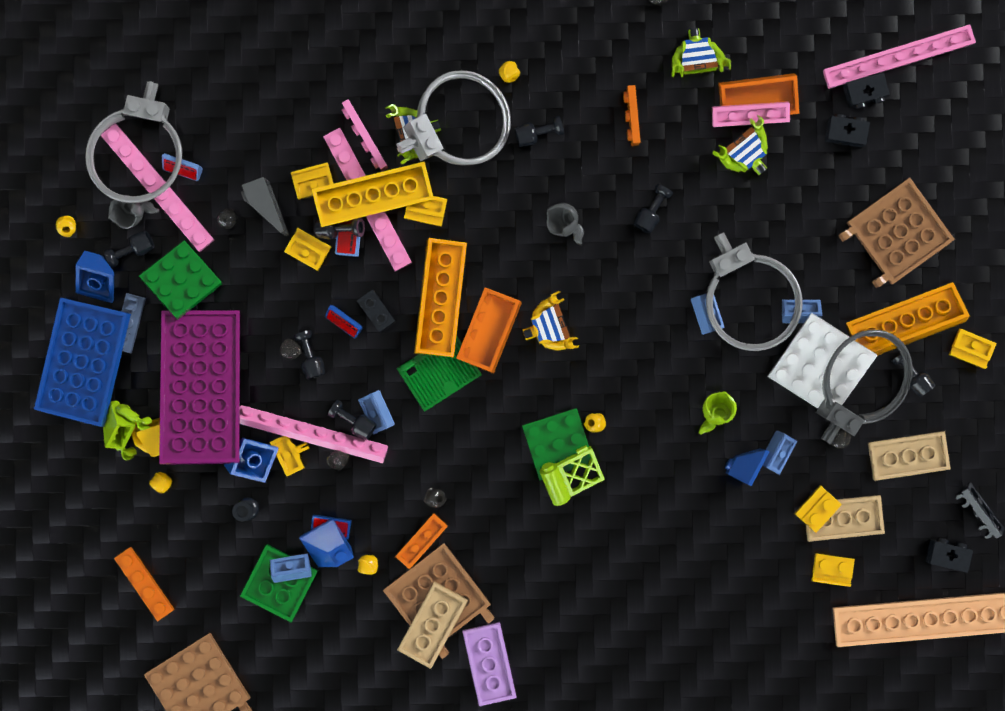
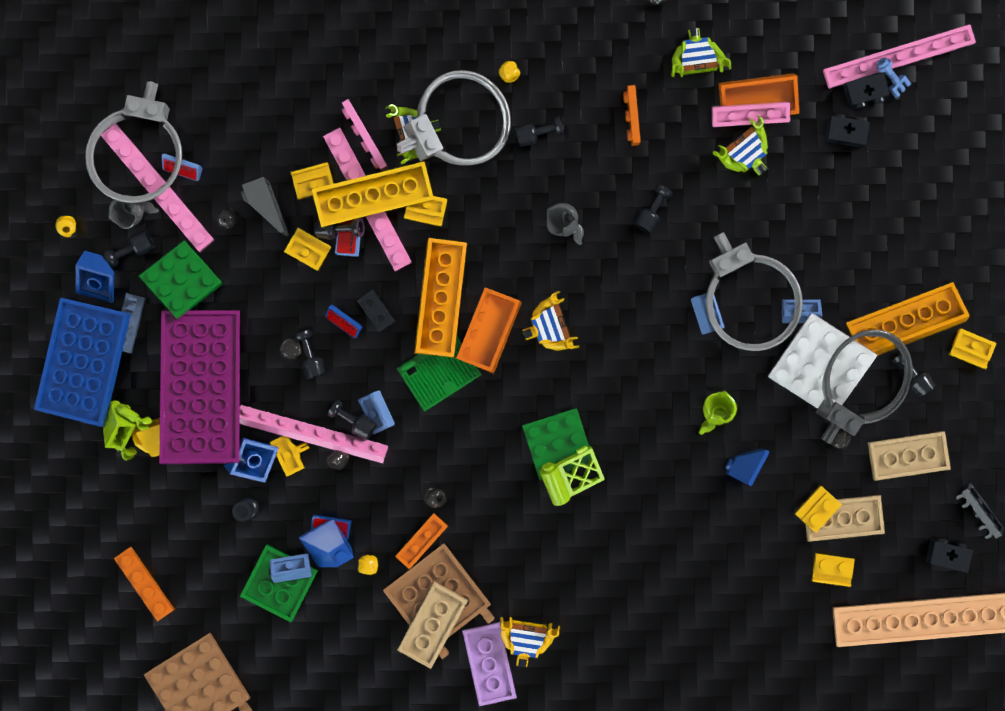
(160, 482): yellow piece -> none
(526, 639): none -> torso
(595, 422): yellow piece -> none
(779, 451): medium blue slope -> none
(884, 65): none -> medium blue hinge
(899, 232): medium nougat plate -> none

